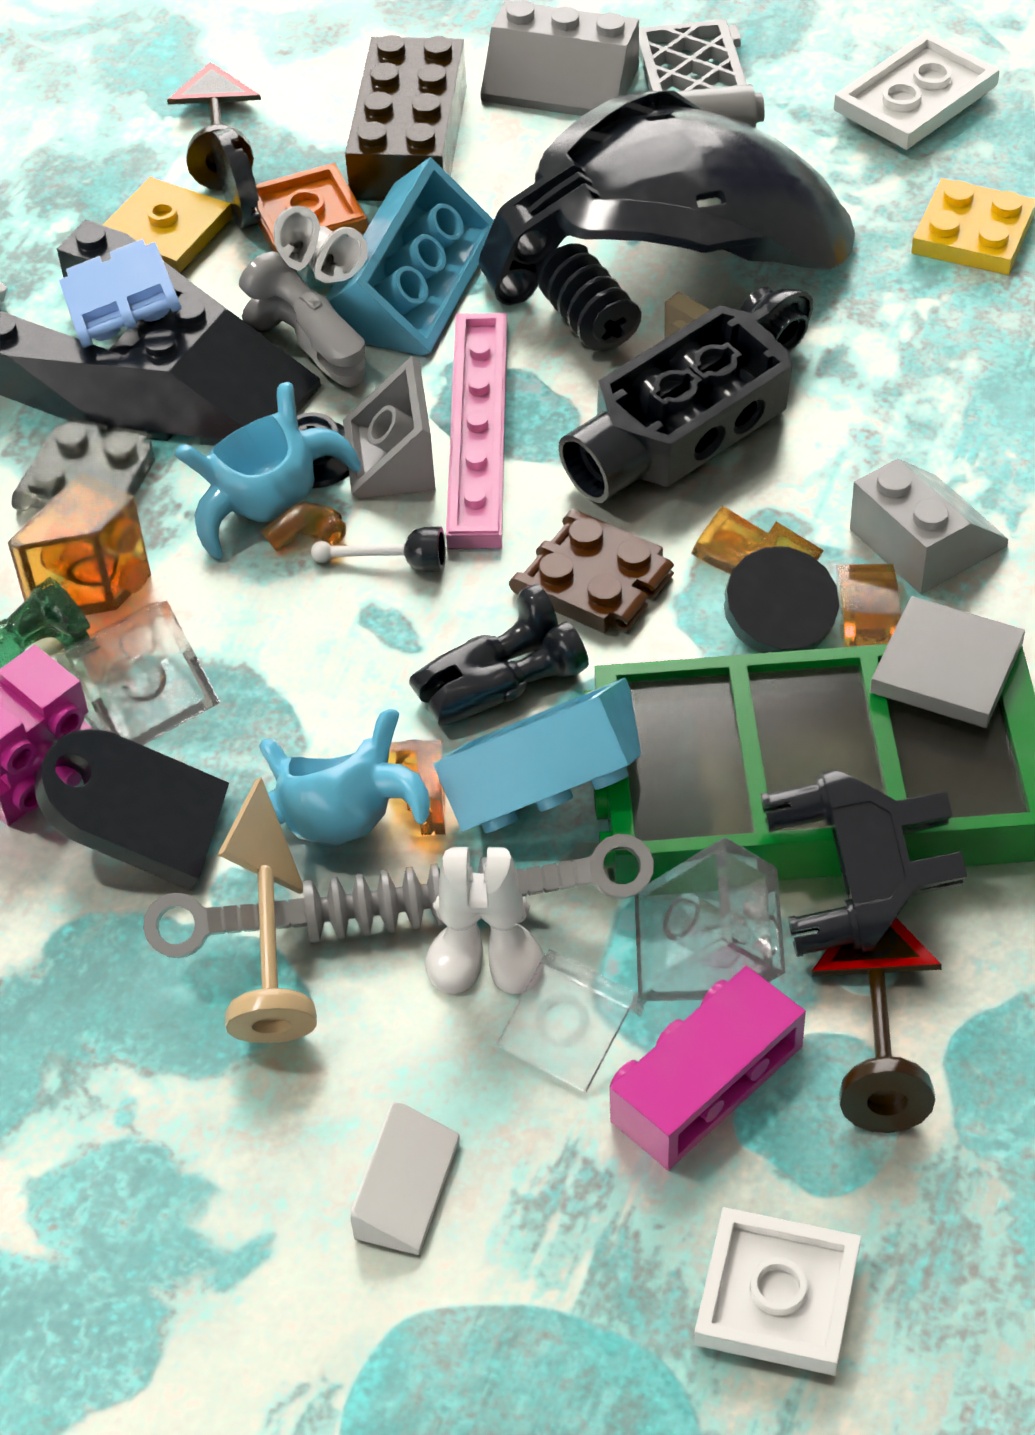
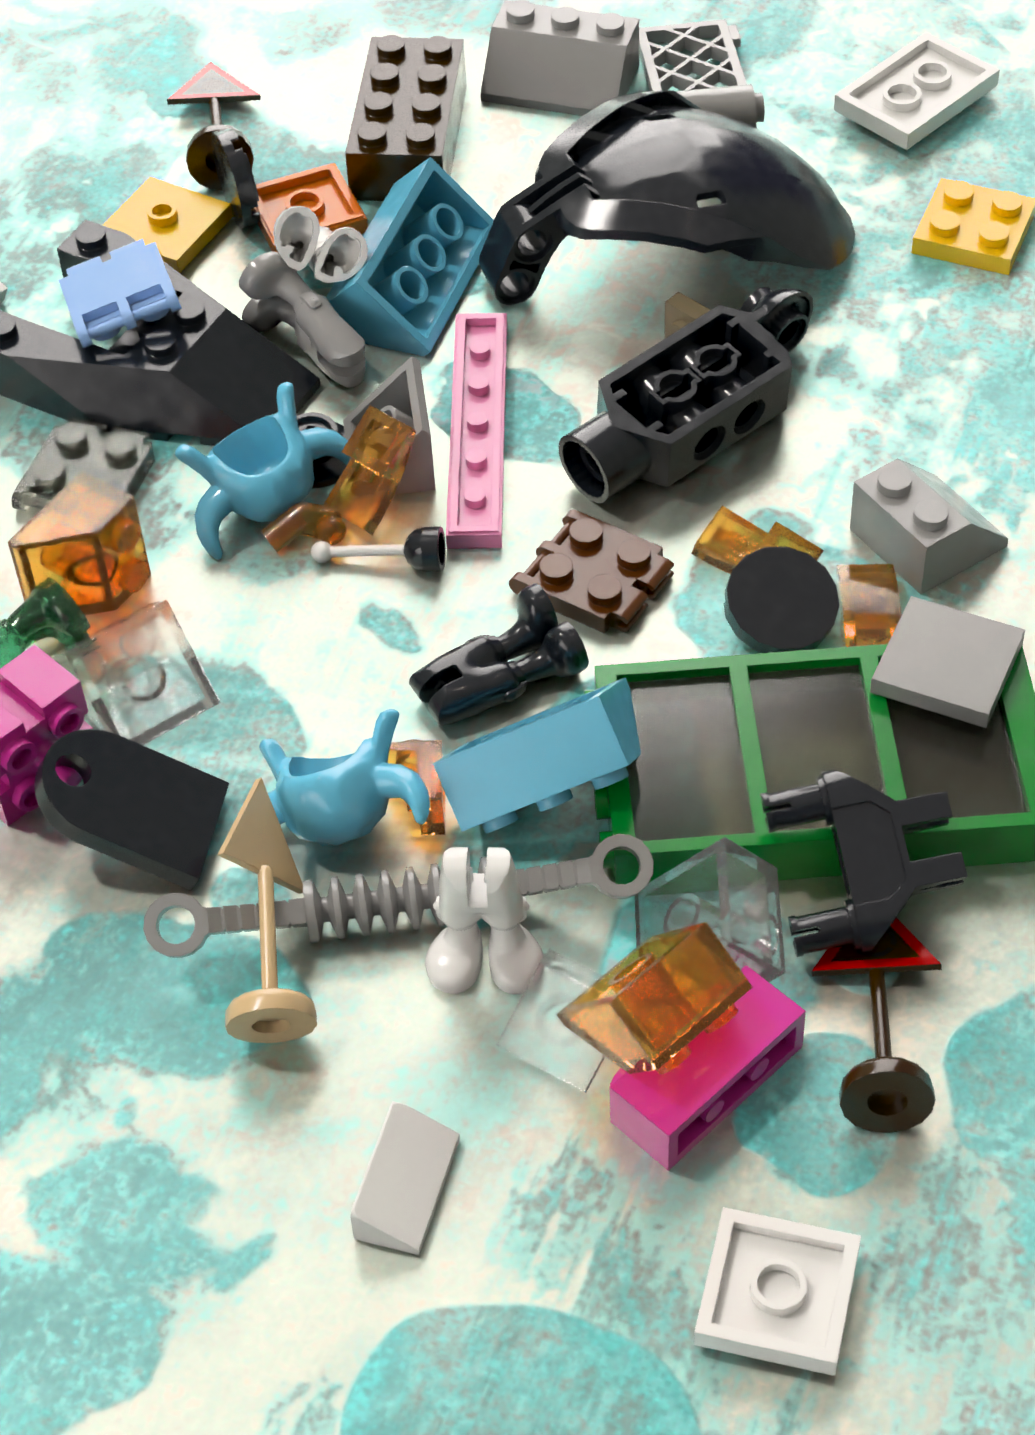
(375, 468): none -> clear orange slope
(588, 297): black piece -> none
(659, 1000): none -> clear orange slope

